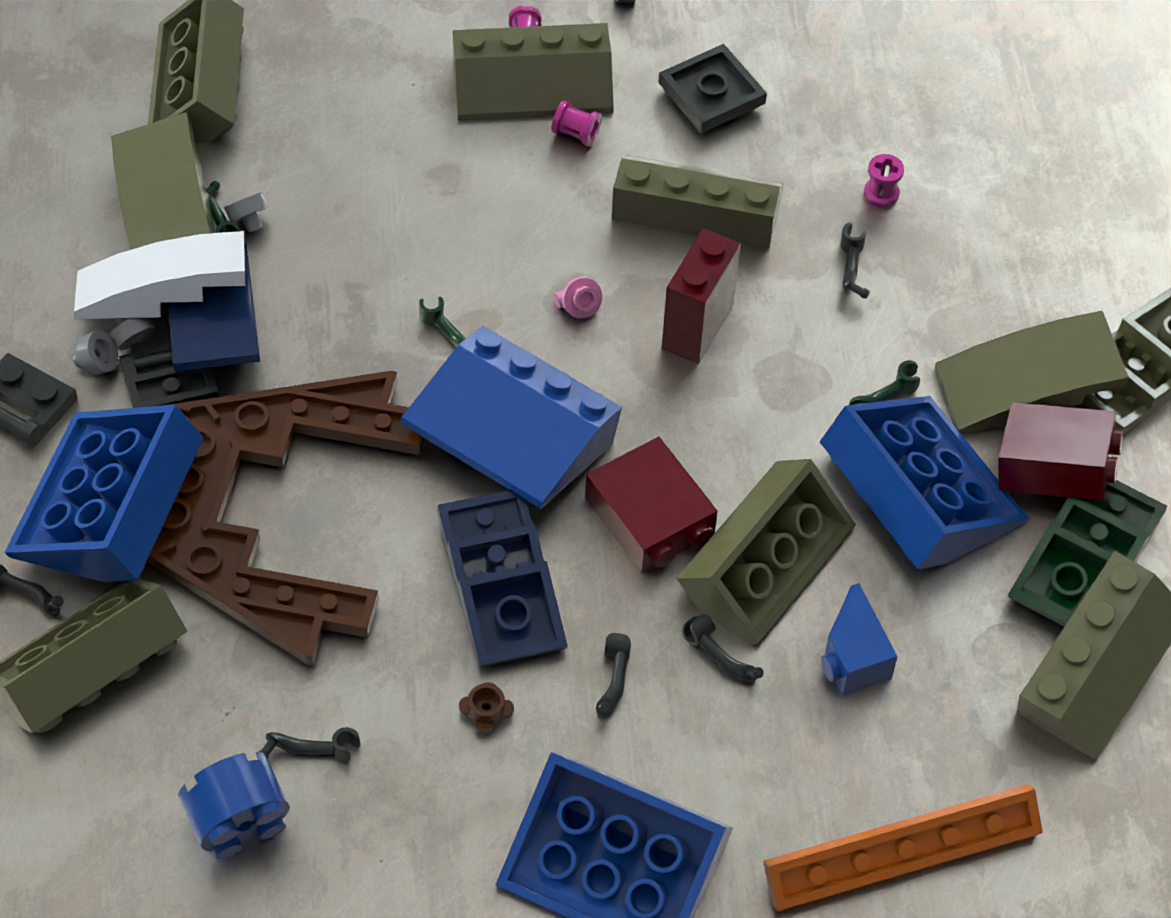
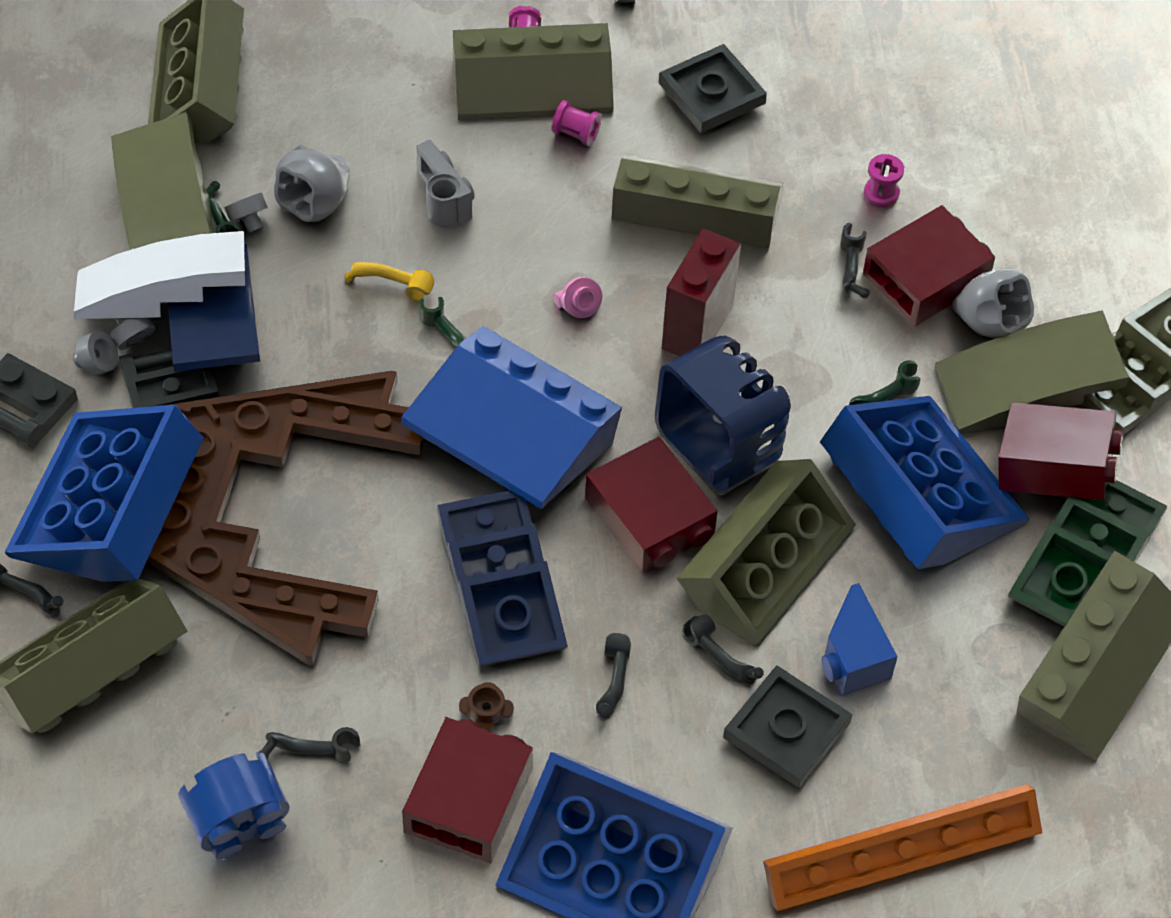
(311, 183): none -> light grey piece
(418, 282): none -> yellow piece
(447, 193): none -> light grey plate
(468, 789): none -> dark red brick
(709, 384): none -> dark blue piece
(787, 726): none -> pearl dark grey plate
(926, 264): none -> dark red brick
(996, 303): none -> light grey piece

